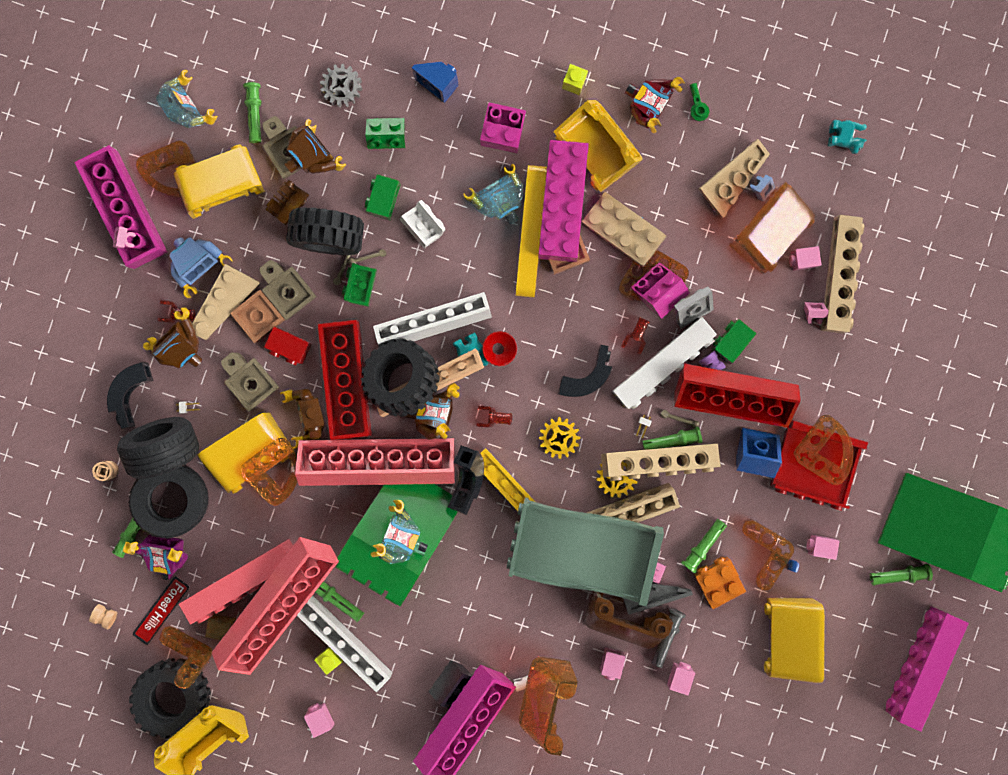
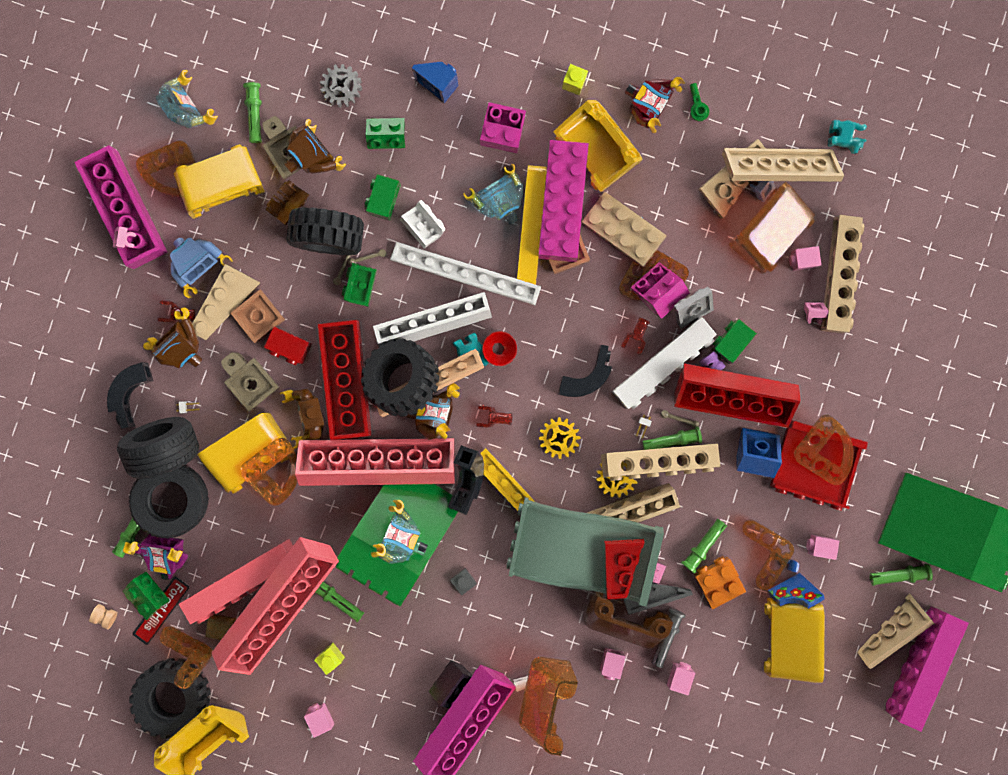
(109, 472): light nougat wheel -> none
(145, 595): none -> green bracket
(279, 282): dark tan plate -> none
(344, 644): white brick -> none
(463, 581): none -> dark grey plate
(466, 273): none -> white tile
(620, 564): none -> red wing
(782, 164): none -> tan plate
(796, 590): none -> blue tile
(900, 629): none -> tan wing

